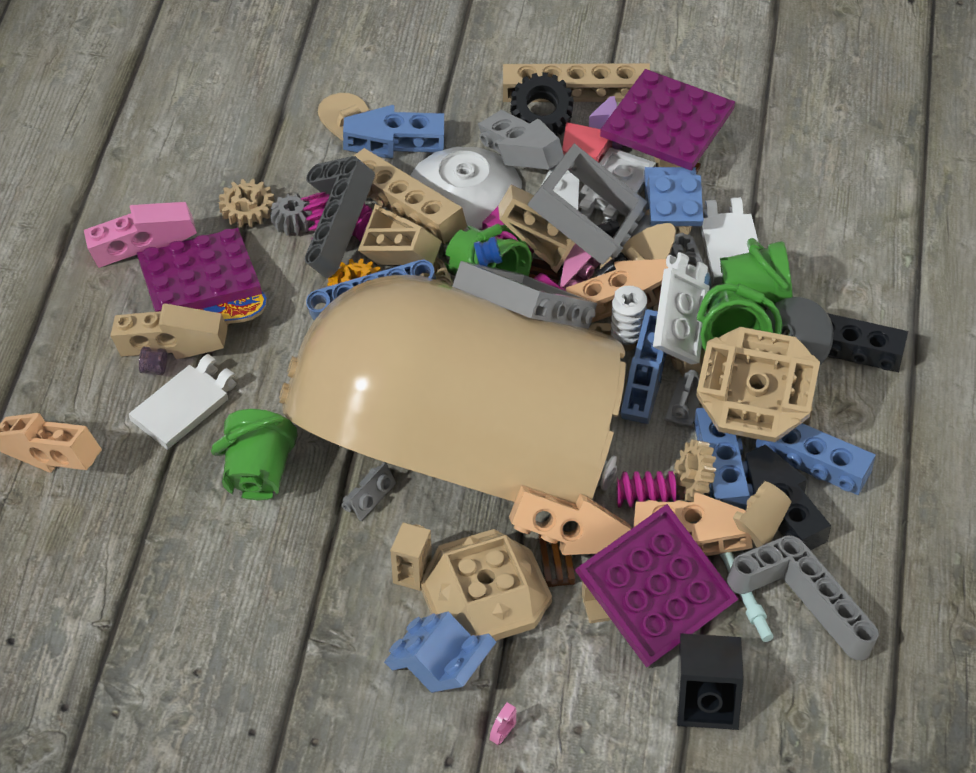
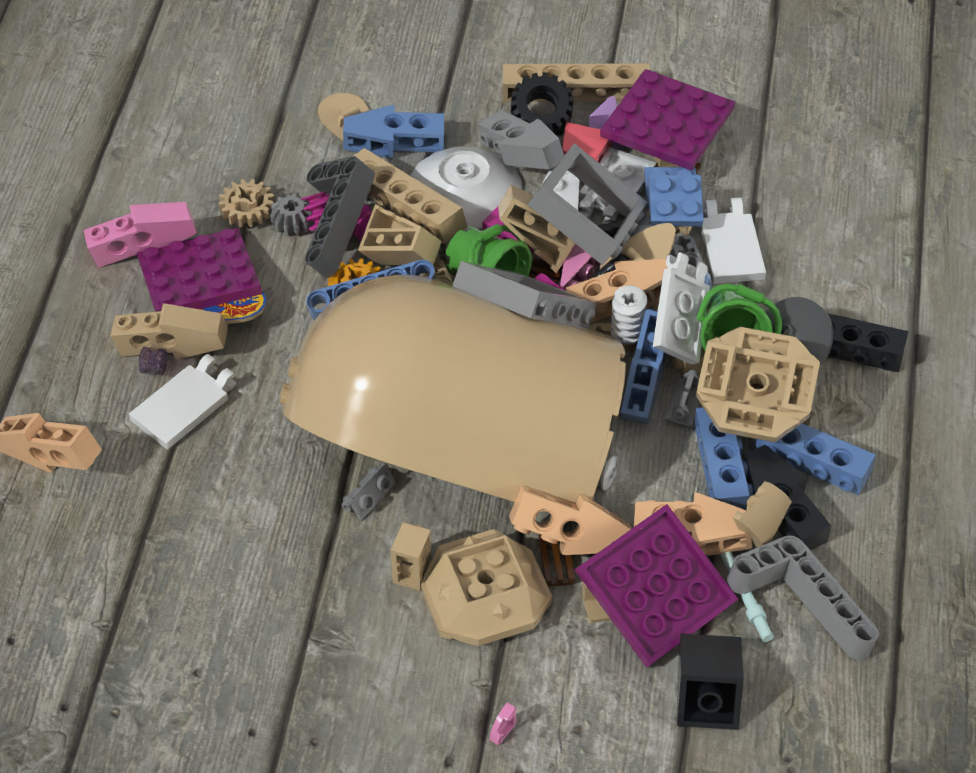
(255, 452): bright green piece -> none
(439, 652): medium blue bracket -> none
(488, 252): blue wheel -> none
(645, 488): dark pink piece -> none
(694, 469): tan gear -> none
(760, 270): bright green piece -> none

